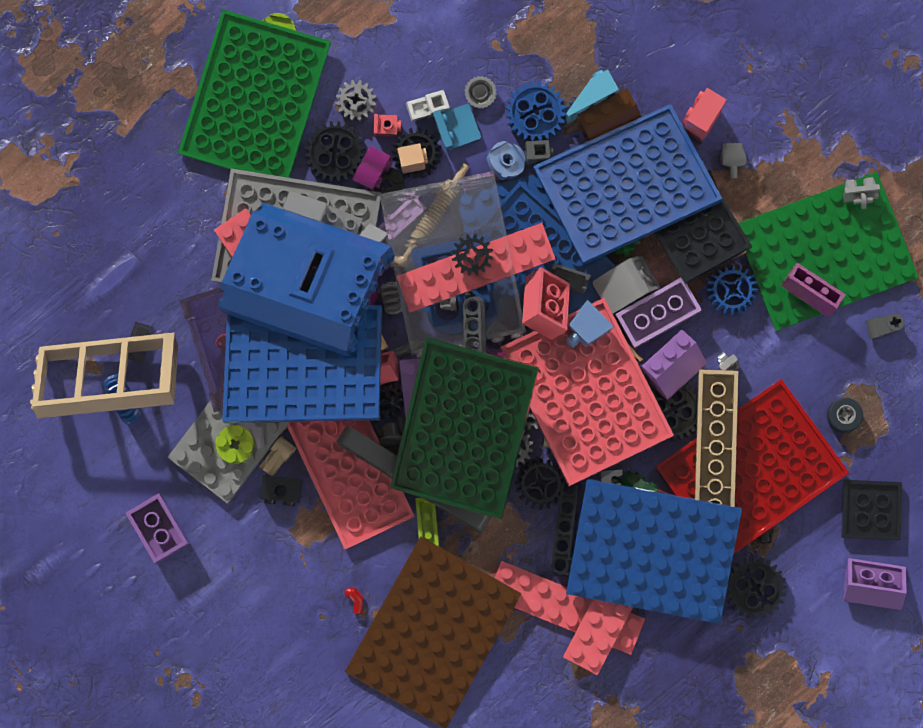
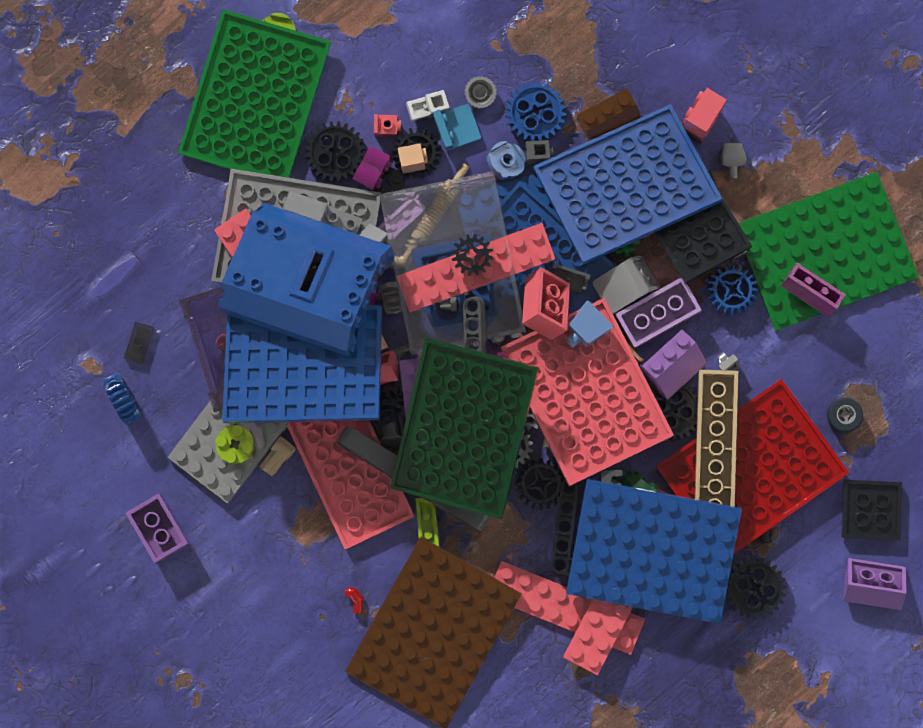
(106, 402): tan window -> none
(271, 483): black brick -> none
(348, 99): light grey gear -> none
(597, 89): medium azure slope -> none
(861, 194): light grey hips -> none
(881, 325): dark grey piece -> none

